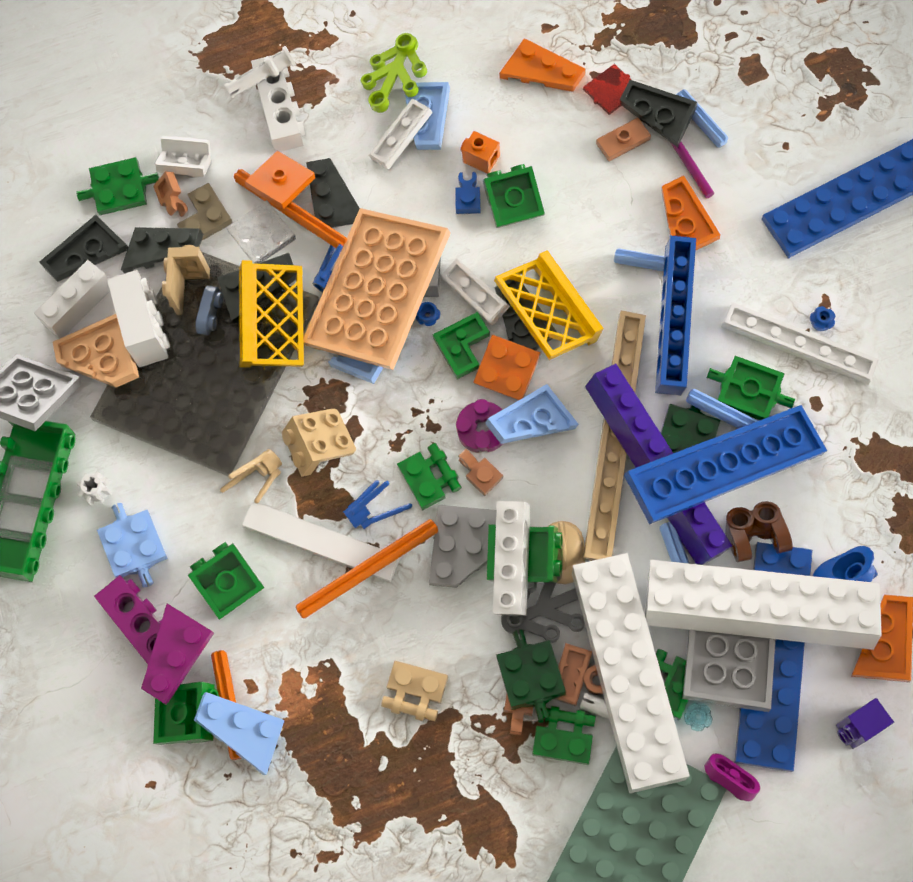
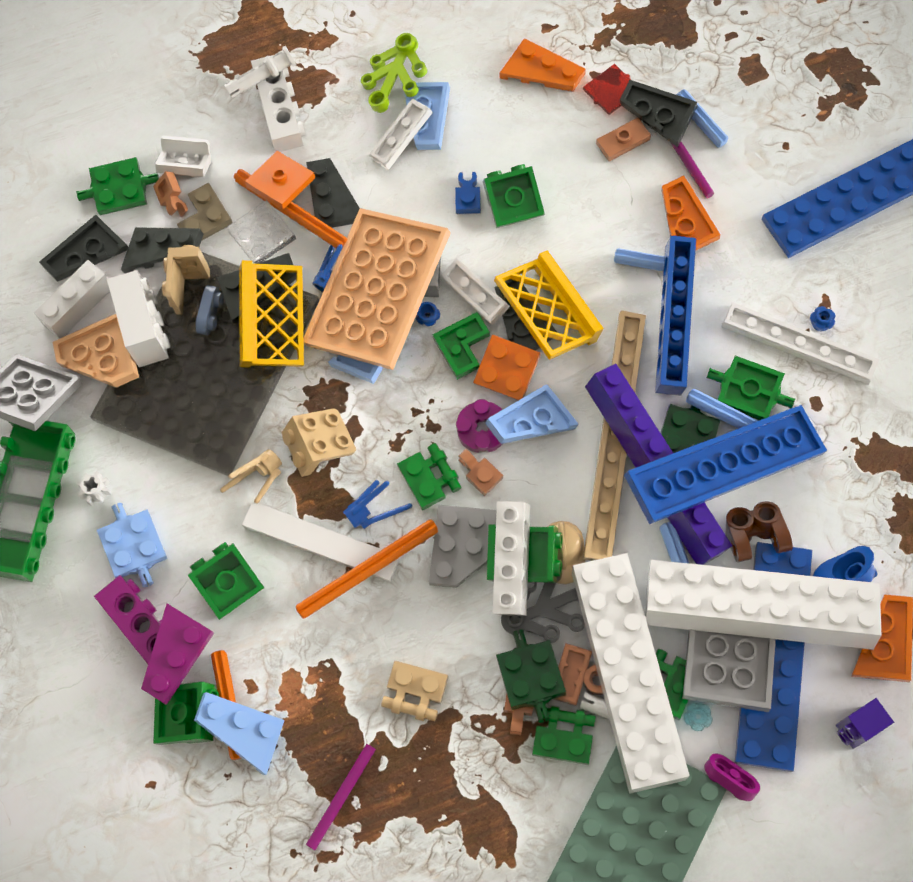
(340, 797): none -> magenta bar
(480, 152): orange brick -> none

